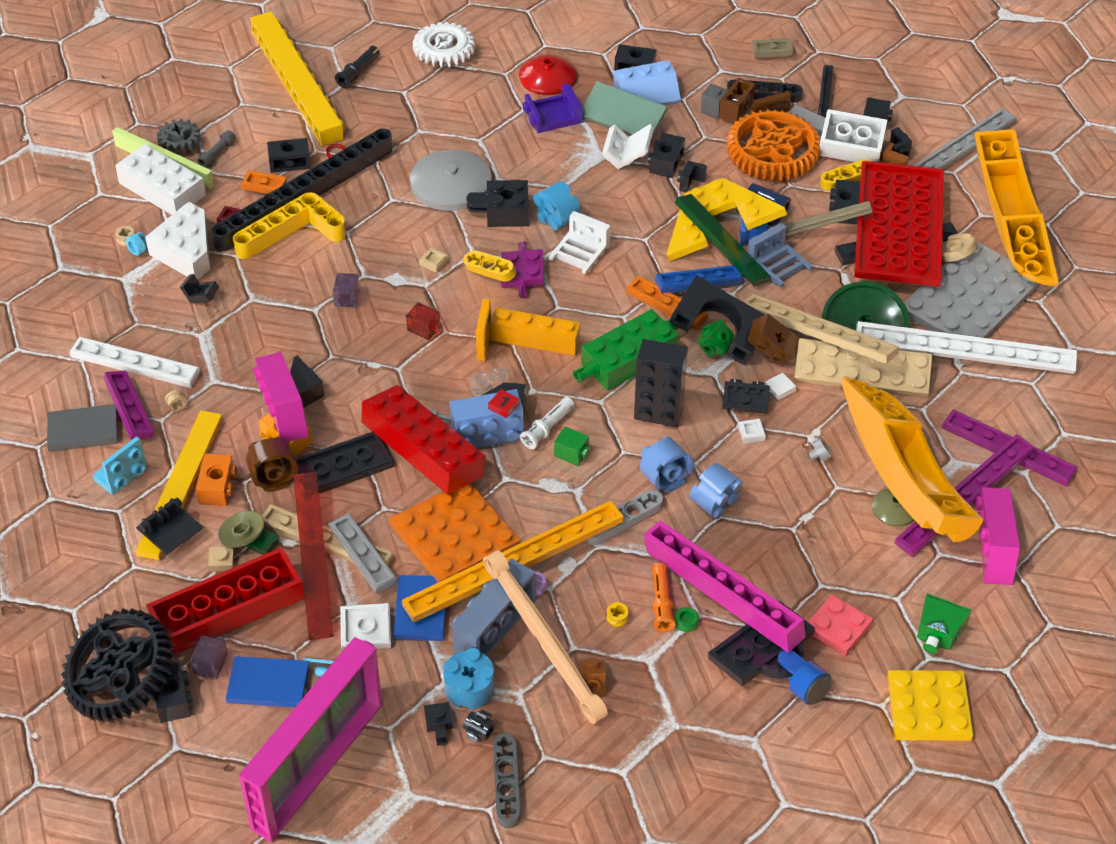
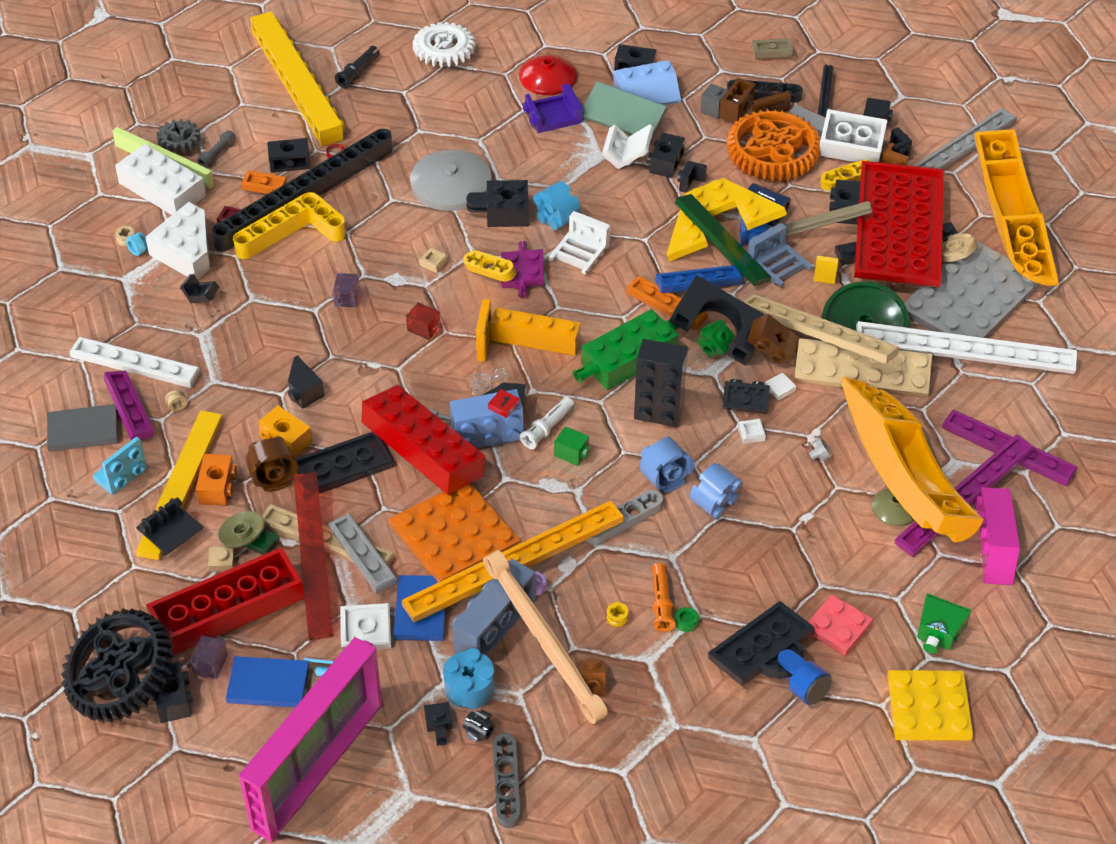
(281, 396): dark pink wedge -> none
(725, 586): dark pink brick -> none
(826, 269): none -> yellow slope

